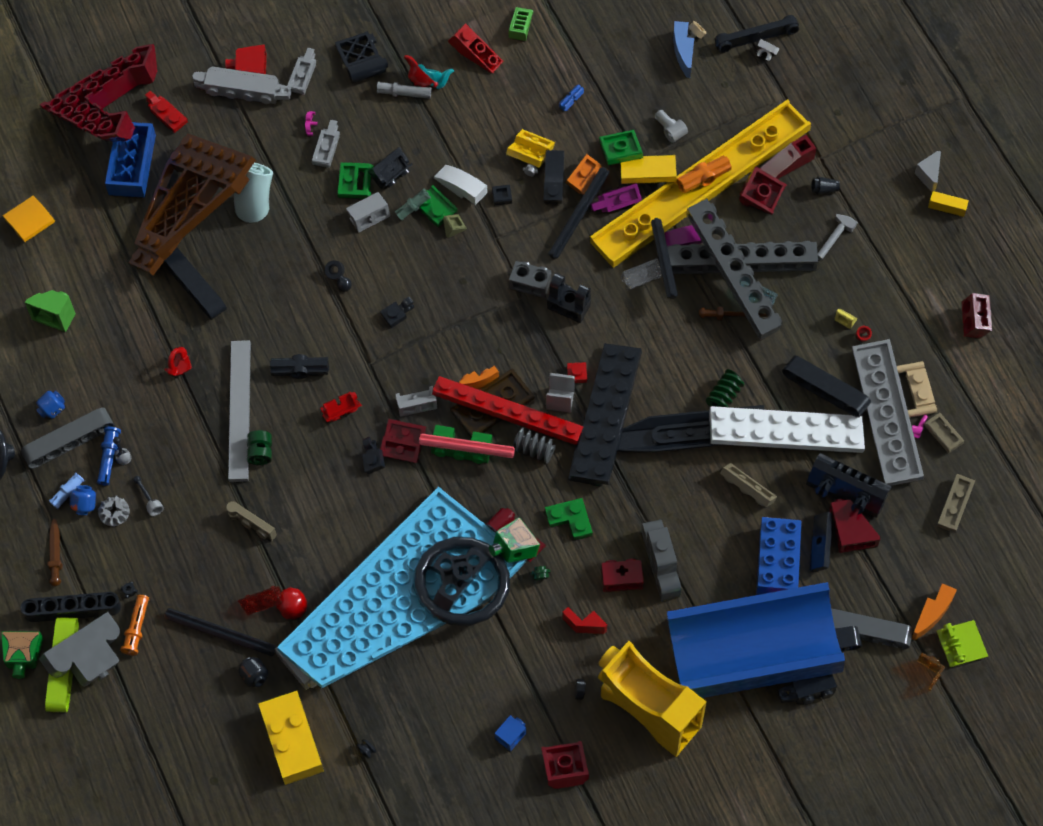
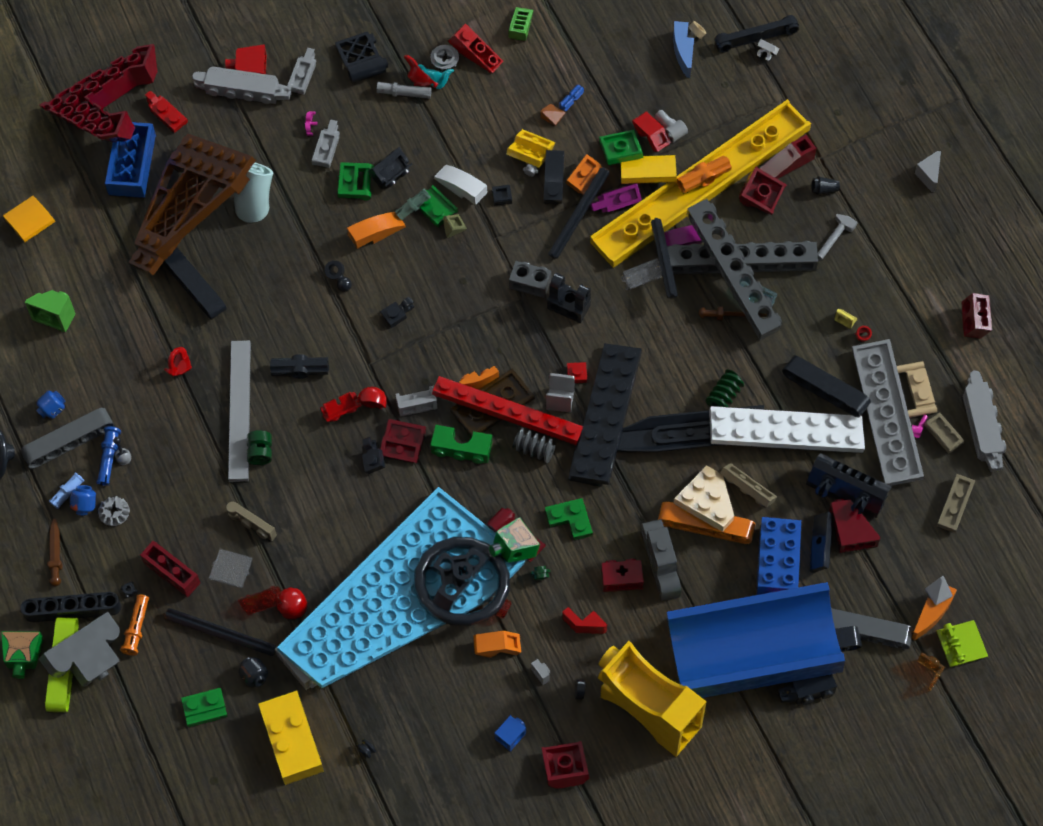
(153, 506): light grey hinge -> none
(170, 568): none -> dark red brick
(204, 707): none -> green plate
(231, 568): none -> clear piece
(368, 212): light grey hinge -> none
(372, 397): none -> red hair
(374, 229): none -> orange slope
(439, 53): none -> light grey gear
(466, 445): coral axle -> none
(495, 642): none -> orange slope
(503, 611): none -> clear red tile
(541, 671): none -> light grey plate
(552, 114): none -> dark orange slope
(653, 130): none -> red slope
(672, 516): none -> orange beam
(707, 499): none -> tan plate
(939, 591): none -> light grey slope
(948, 203): yellow slope -> none
(983, 422): none -> light grey hinge

